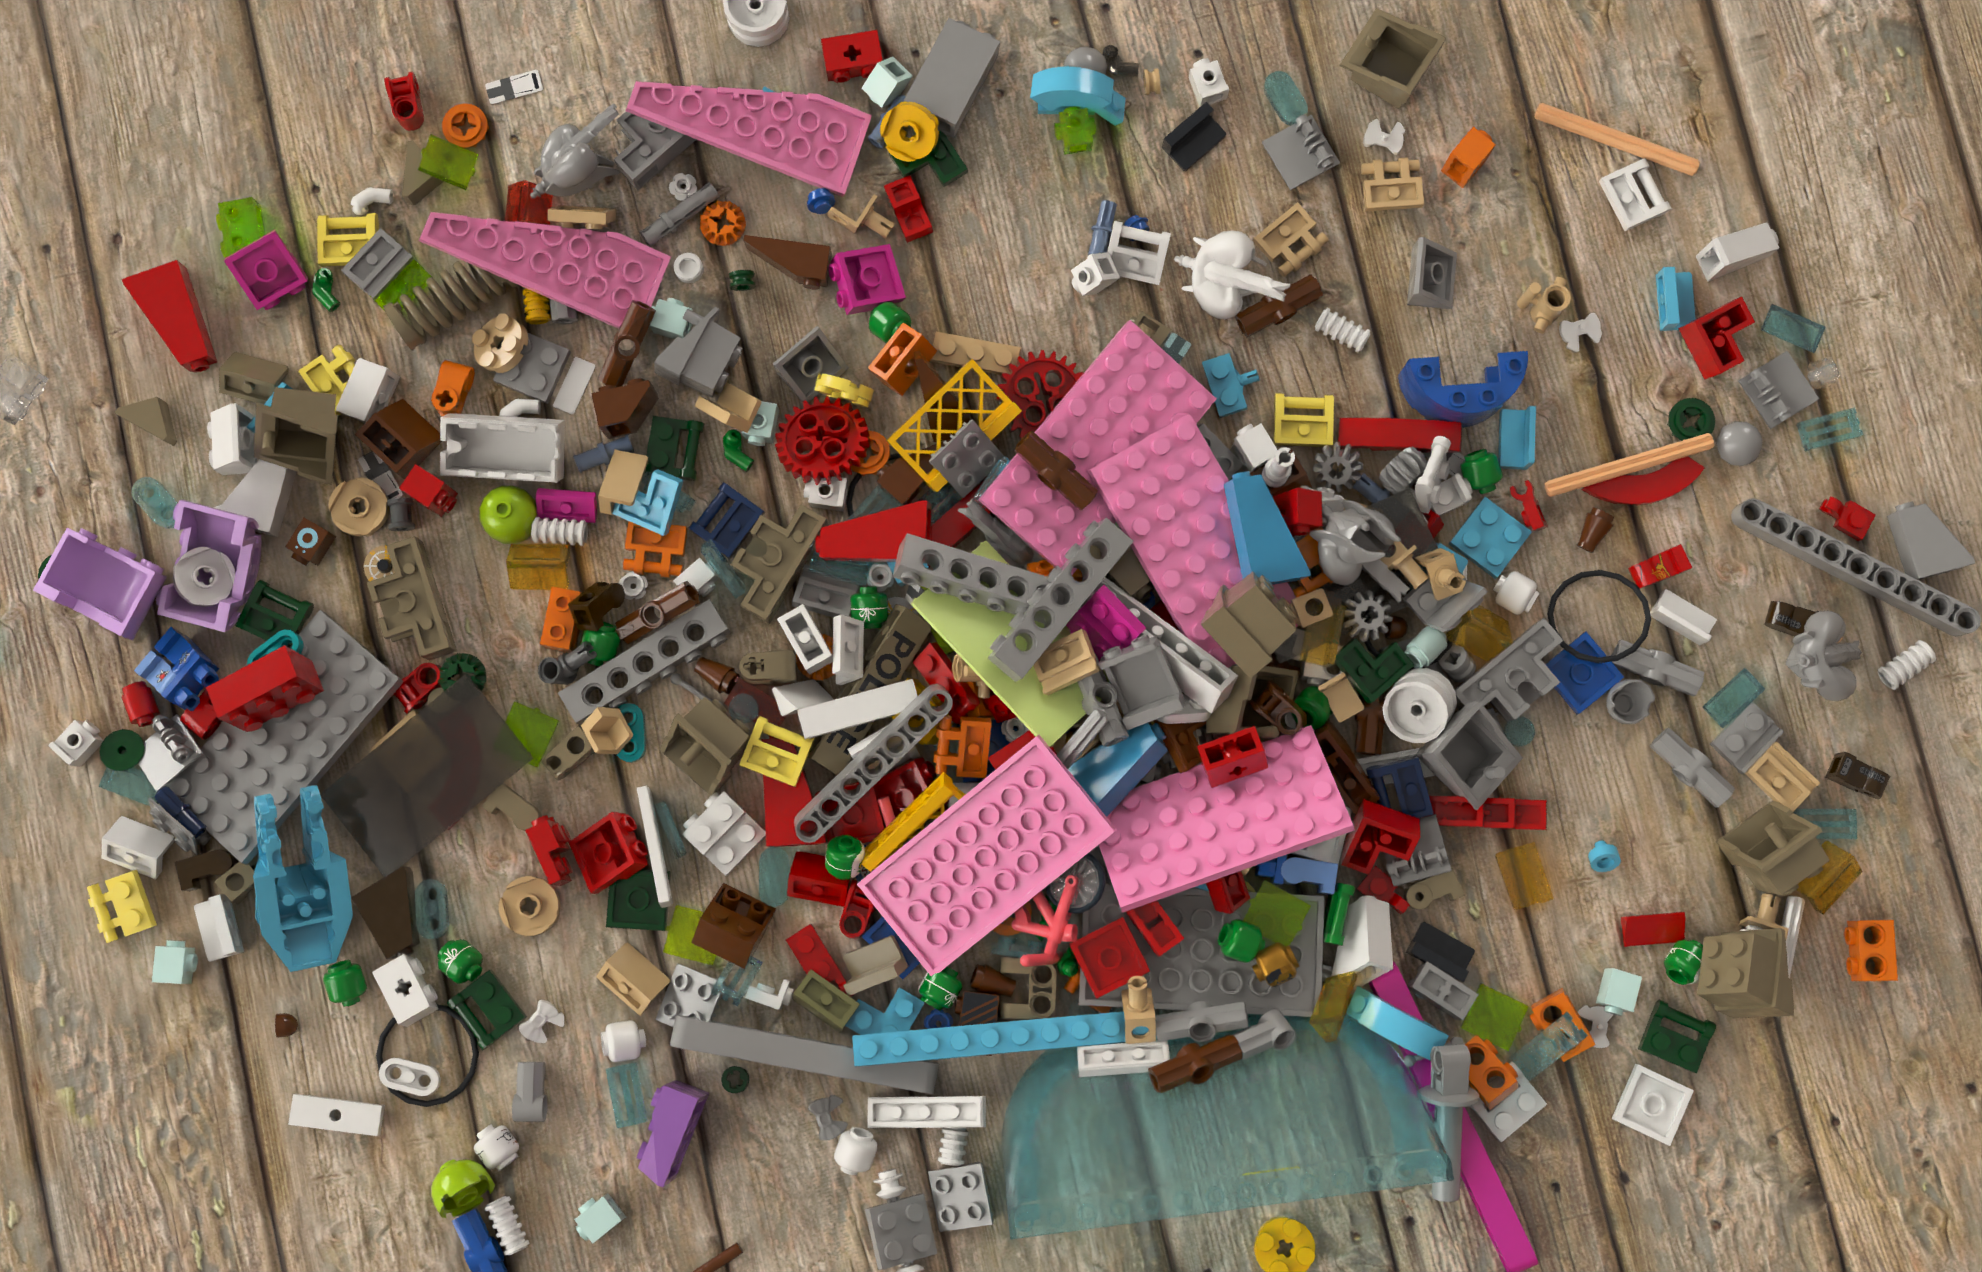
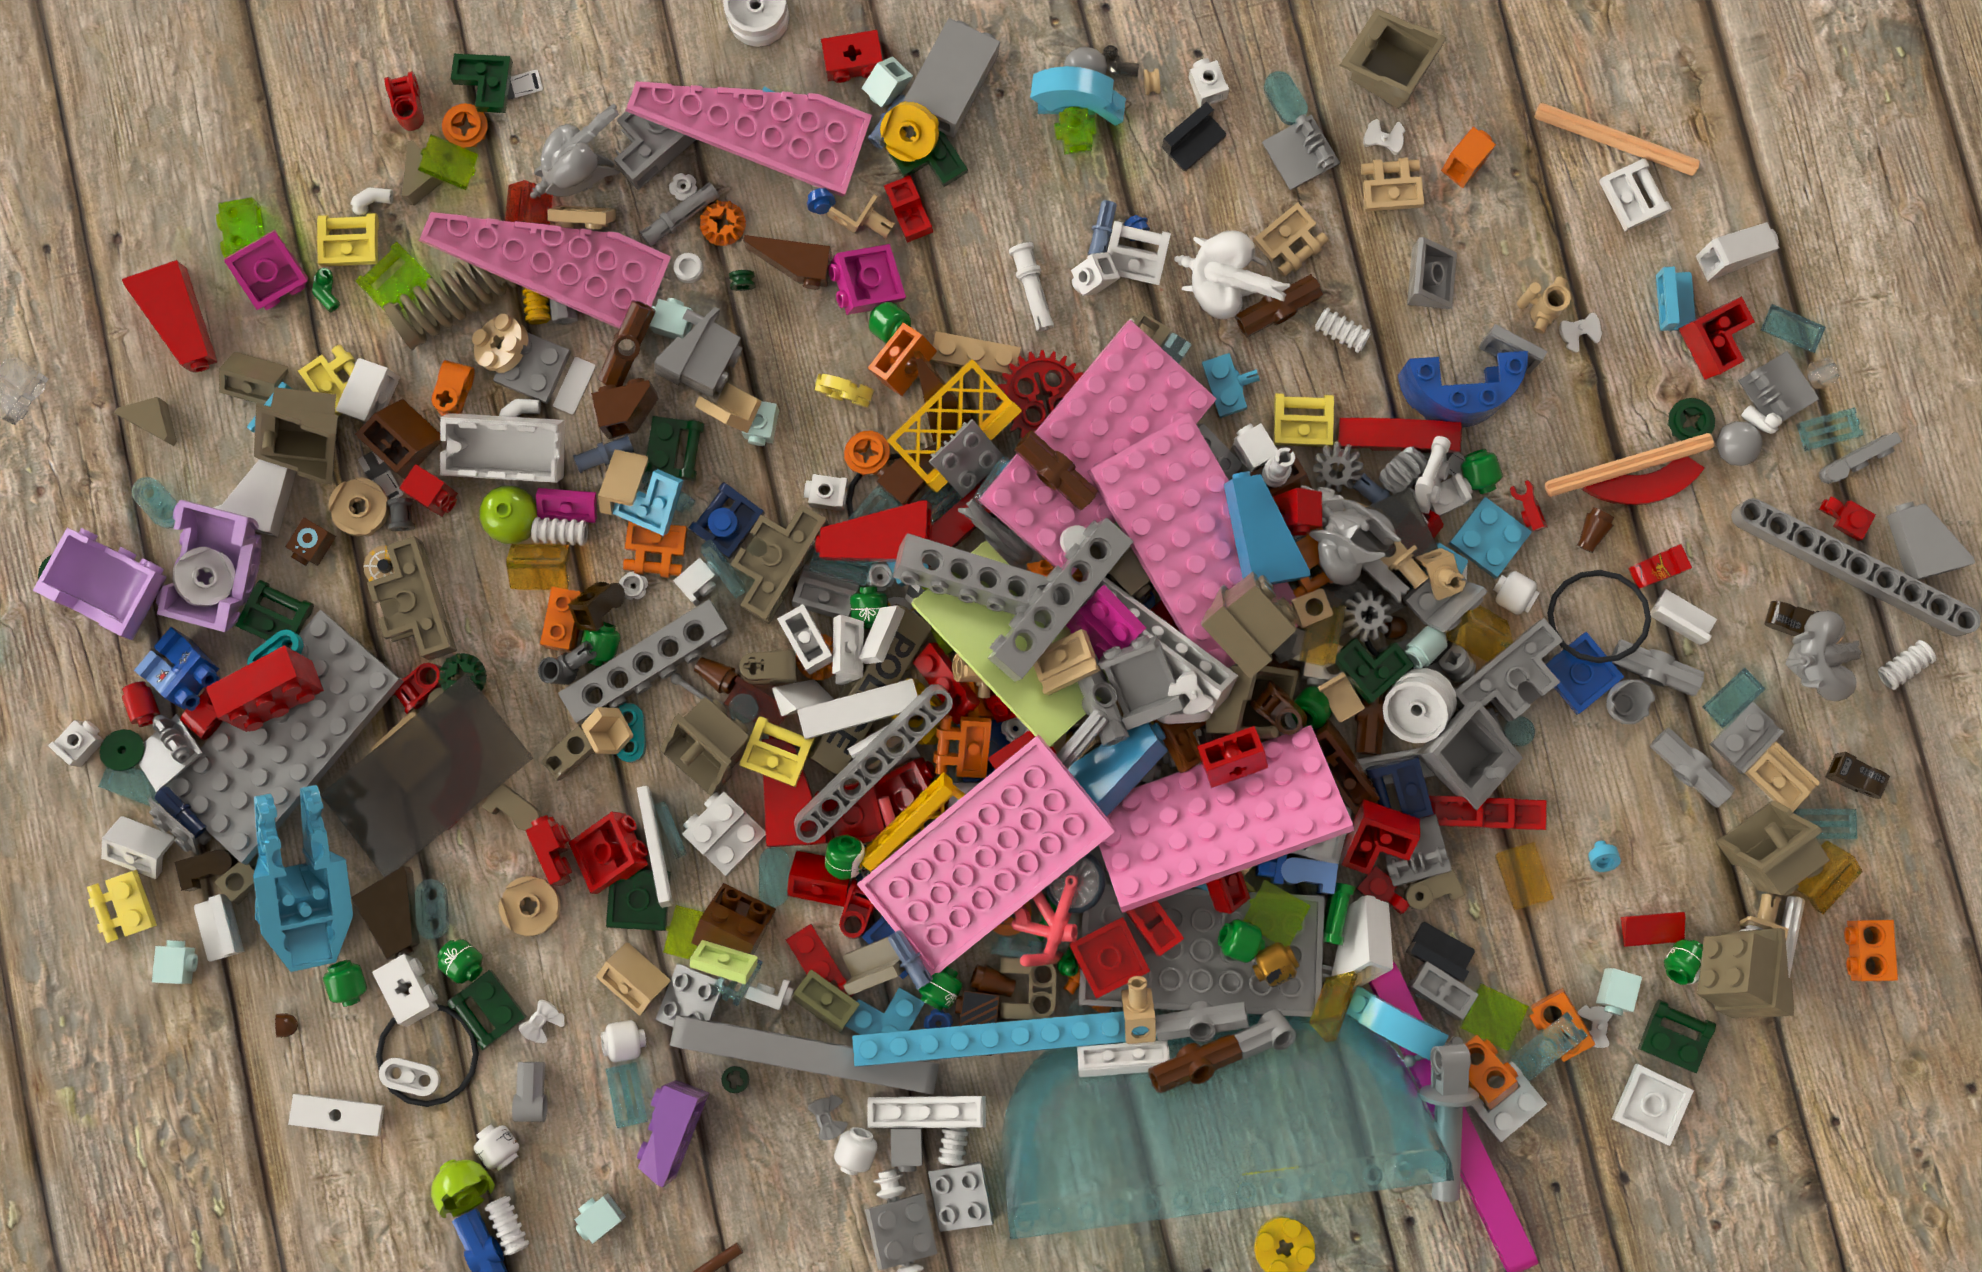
(231, 440): white slope -> none
(377, 264): light grey plate -> none
(491, 76): none -> dark green plate
(532, 729): clear neon green piece -> none
(669, 605): reddish brown piece -> none
(722, 522): none -> blue plate
(723, 962): none -> yellowish green plate
(733, 450): green arm -> none
(805, 361): light grey slope -> none
(822, 440): red gear -> none
(881, 634): none -> white tile
(906, 1148): none -> light grey brick
(910, 960): none -> sand blue axle
(1029, 273): none -> white pin
(1071, 536): none -> white tile
(1188, 684): none -> white piece
(1501, 340): none -> light grey plate
(1517, 438): medium azure panel -> none
(1757, 419): none -> white arm
(1858, 458): none -> light grey hinge

